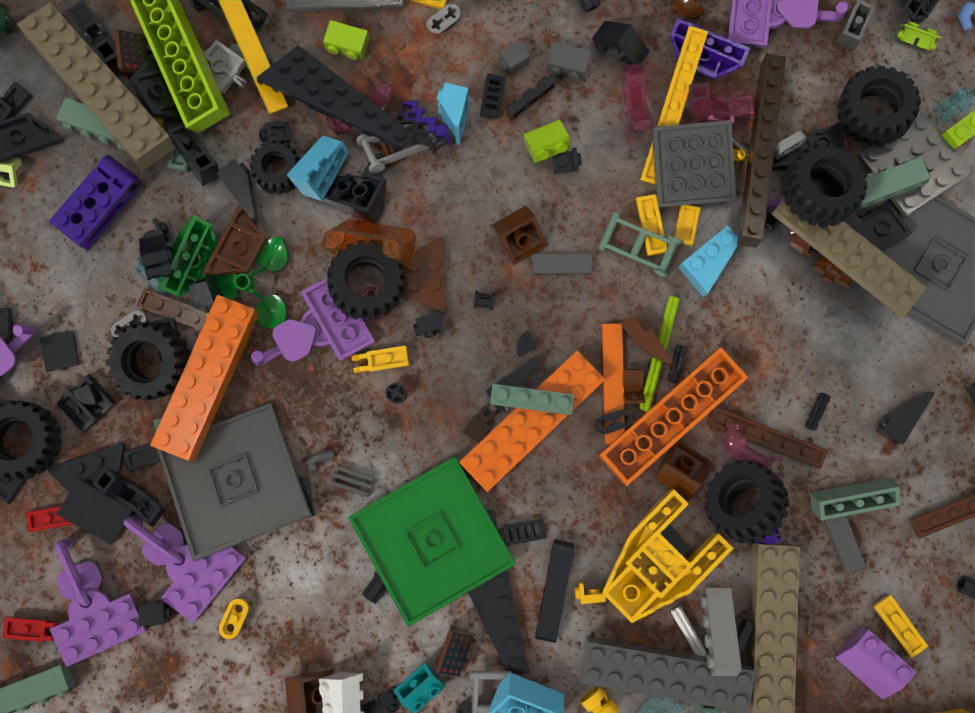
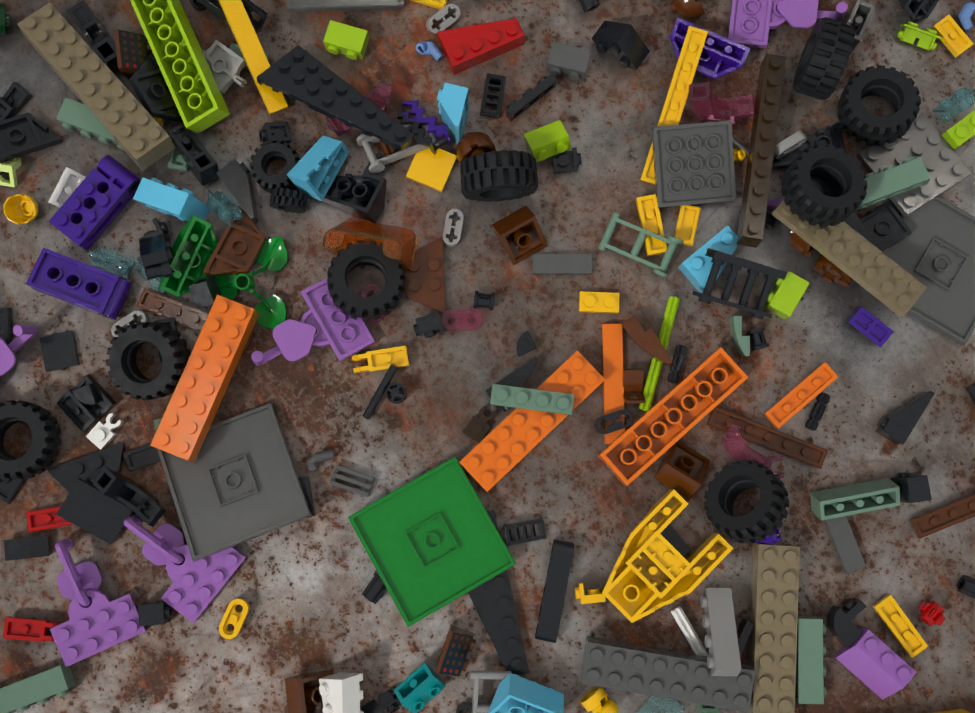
(20, 208): none -> yellow hair
(26, 548): none -> black slope
(66, 186): none -> white plate
(103, 433): none -> white plate
(105, 301): none -> dark purple hinge
(111, 262): none -> clear light blue hinge
(170, 200): none -> medium azure wedge
(222, 206): none -> clear light blue hinge
(288, 200): none -> black tyre
(380, 391): none -> black bar
(429, 48): none -> medium blue arm
(432, 169): none -> yellow tile
(448, 227): none -> light grey beam
(462, 318): none -> clear pink plate
(473, 144): none -> reddish brown cylinder
(479, 43): none -> red wedge
(498, 175): none -> black tyre
(514, 58): dark grey brick -> none
(599, 302): none -> yellow plate
(635, 97): clear pink arch -> none
(736, 264): none -> black fence
(741, 343): none -> sand green slope
(757, 339): none -> black bush
(786, 295): none -> lime brick
(800, 395): none -> orange plate
(809, 661): none -> sand green brick
(824, 58): none -> black tyre
(841, 623): none -> black brick
(870, 326): none -> dark purple hinge
(913, 487): none -> black brick
(931, 613): none -> red gear
(952, 36): none -> yellow plate

